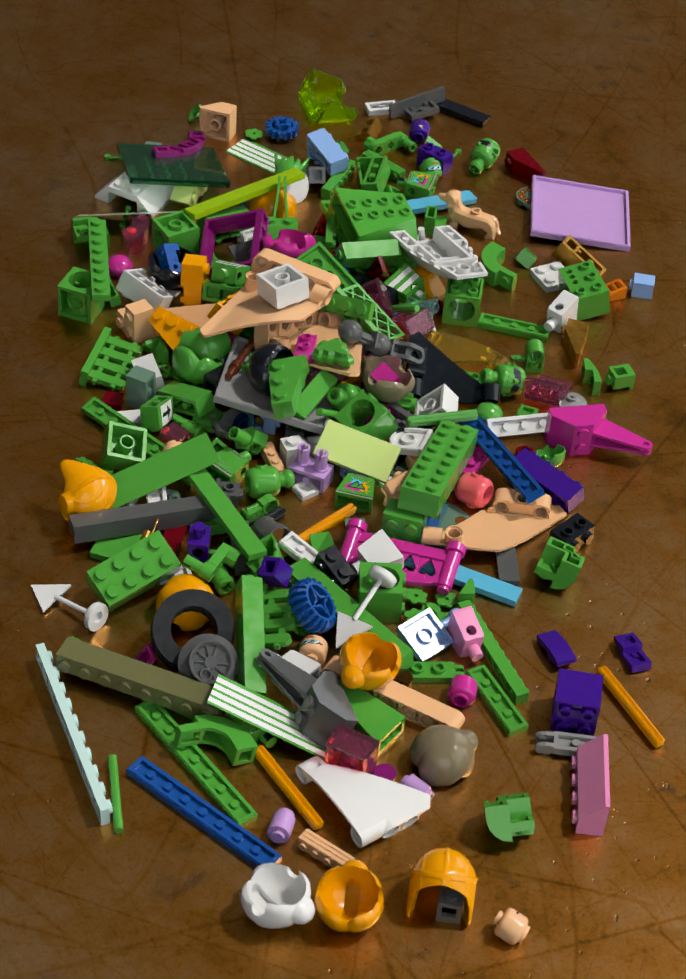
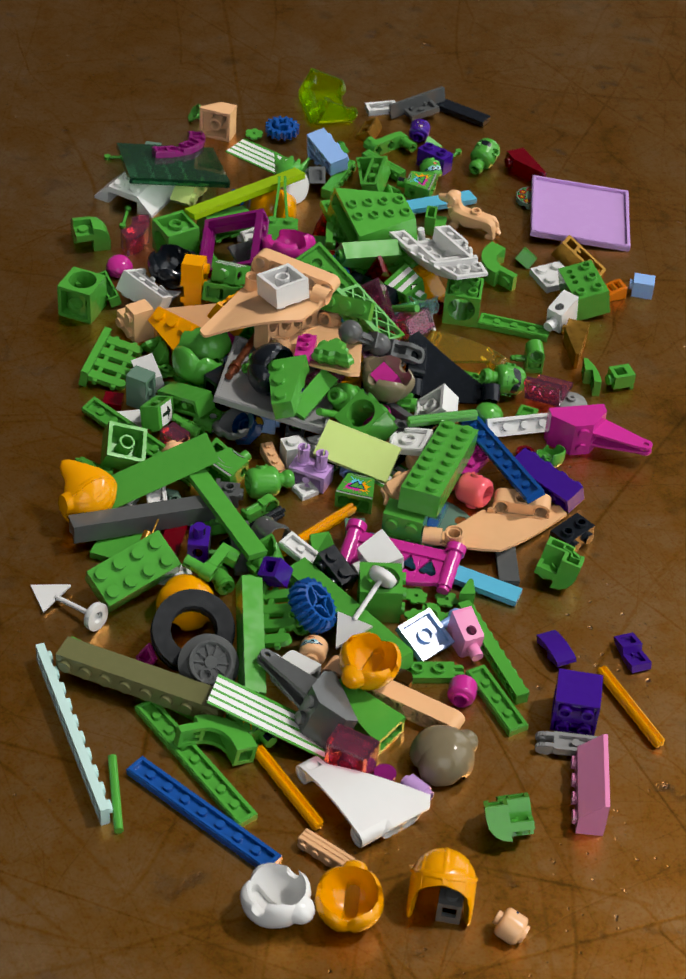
(99, 260): bright green plate -> none
(126, 213): sticker -> none
(168, 257): blue leg -> none
(251, 440): bright green piece -> none
(281, 825): lavender brick -> none

